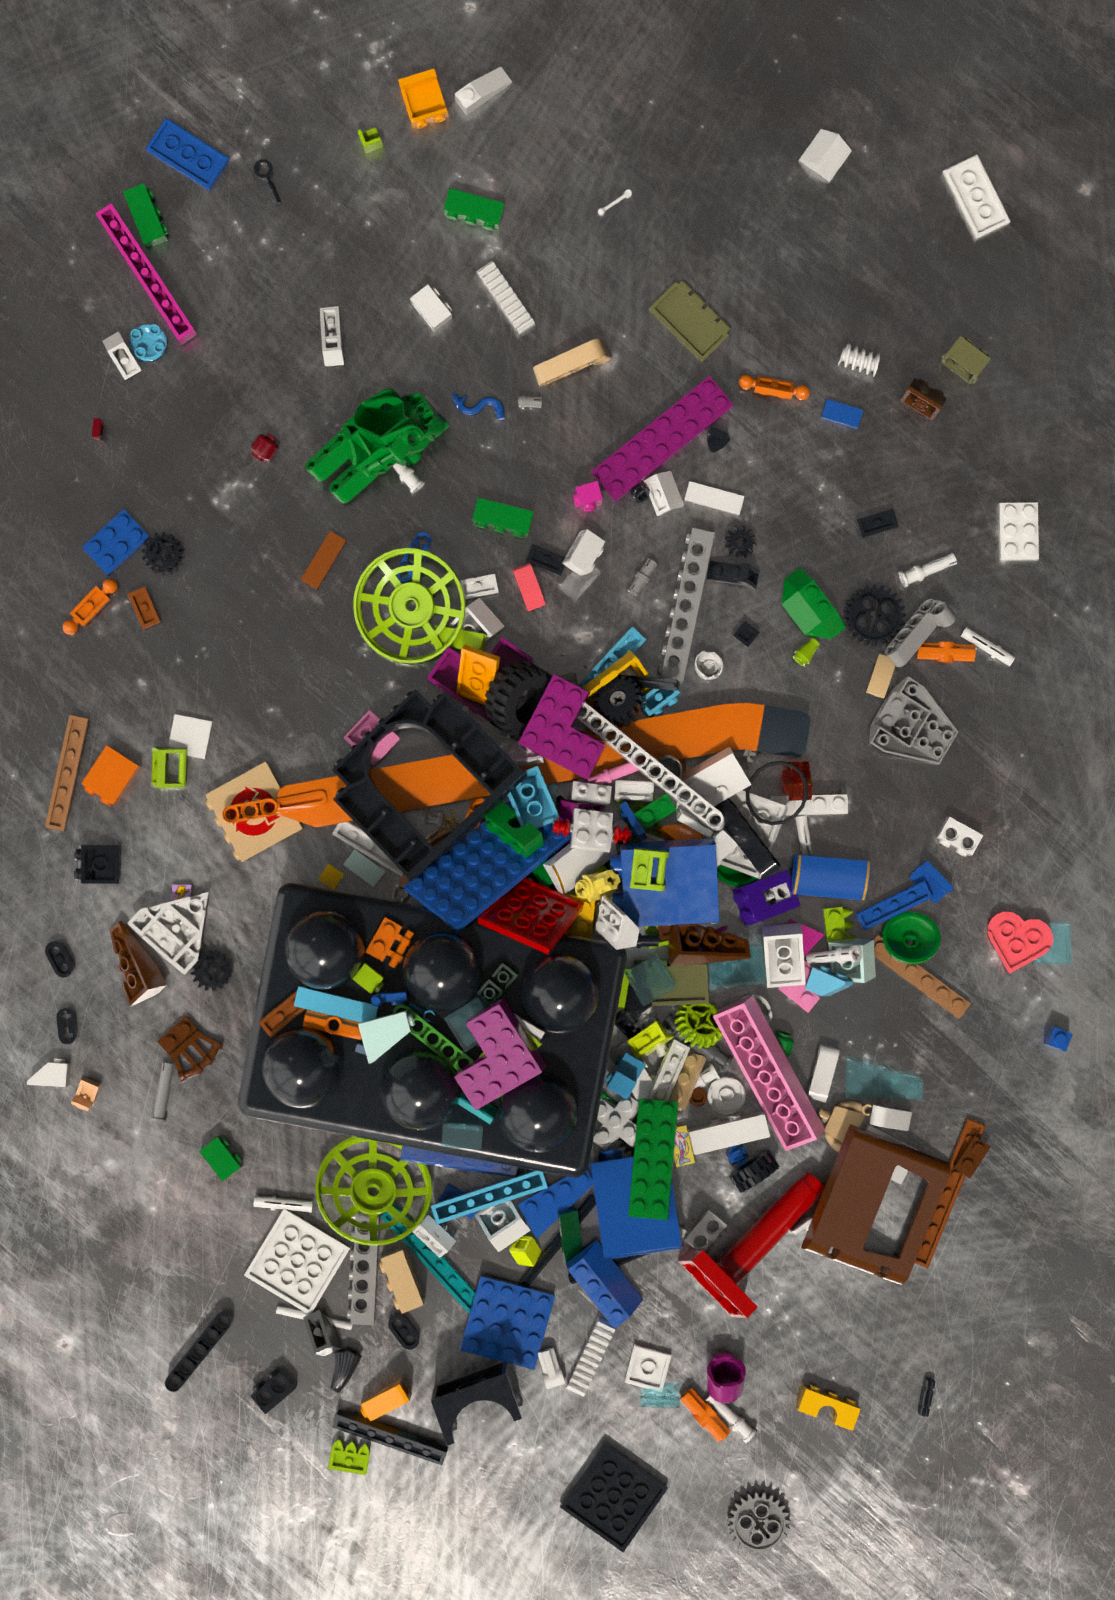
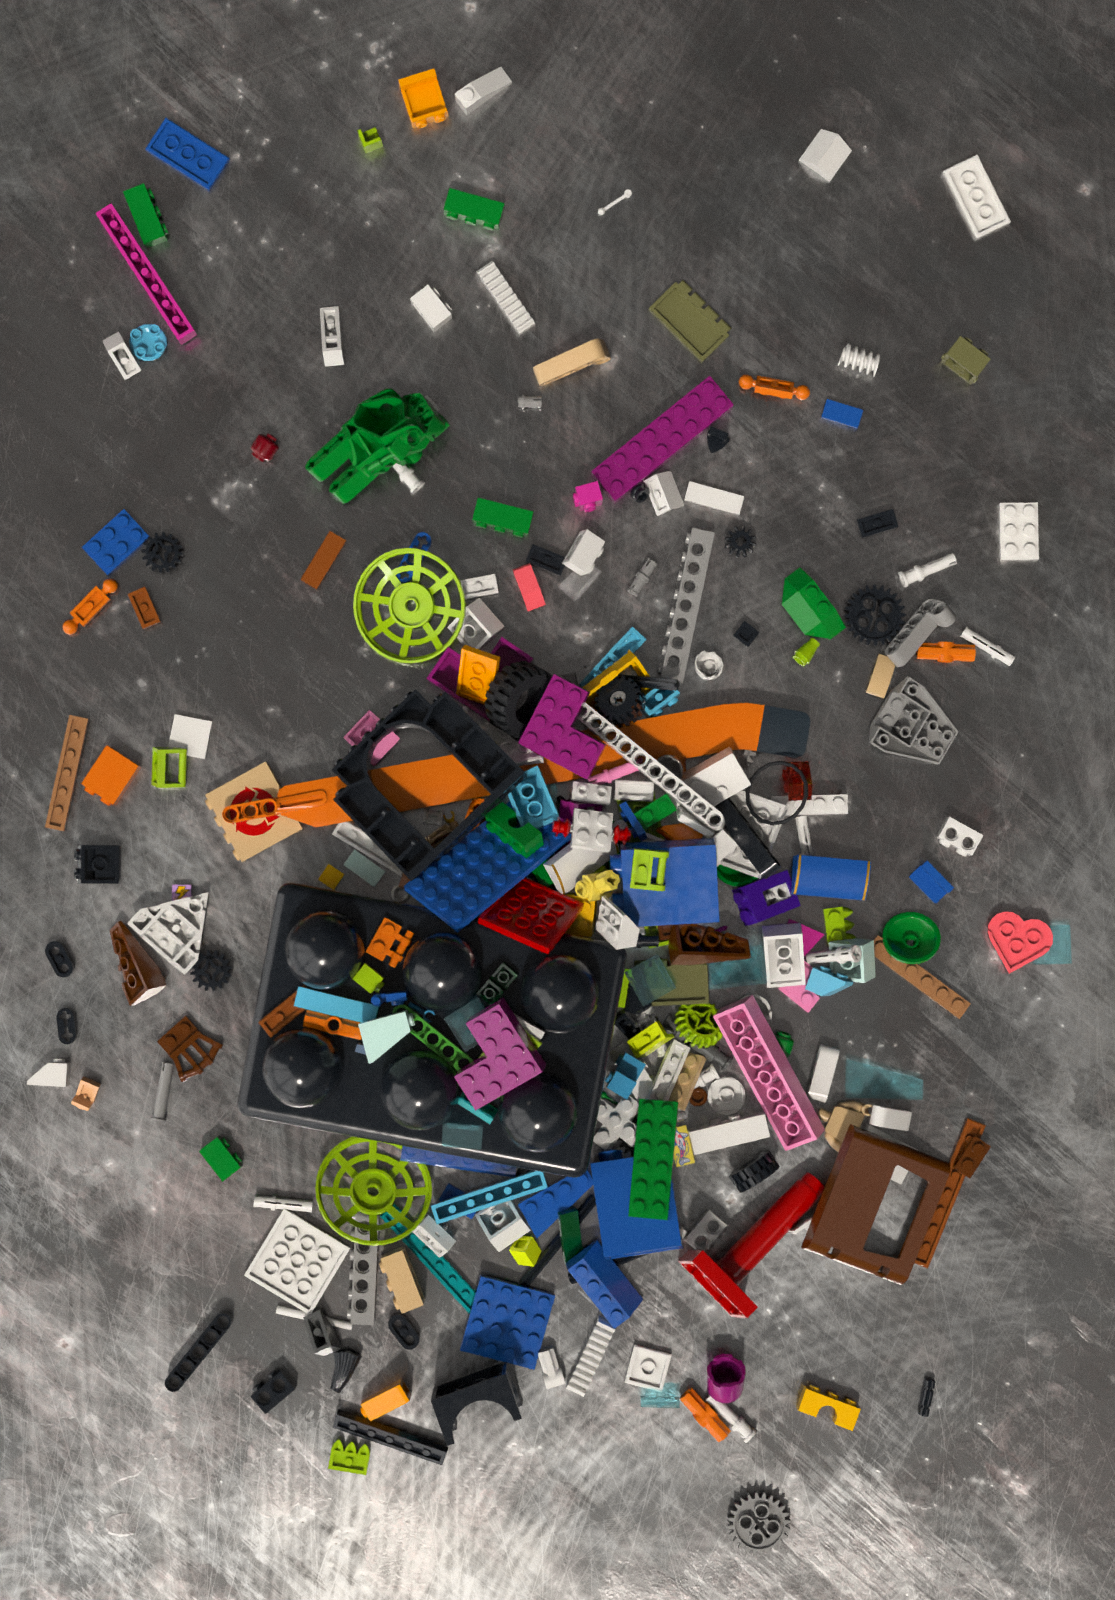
(97, 429): dark red tile -> none
(270, 185): black piece -> none
(468, 638): lime tile -> none
(497, 404): blue animal -> none
(613, 1497): black plate -> none
(733, 573): black bracket -> none
(737, 1155): blue gear -> none
(894, 905): blue tile -> none
(923, 398): reddish brown slope -> none
(1058, 1038): blue brick -> none

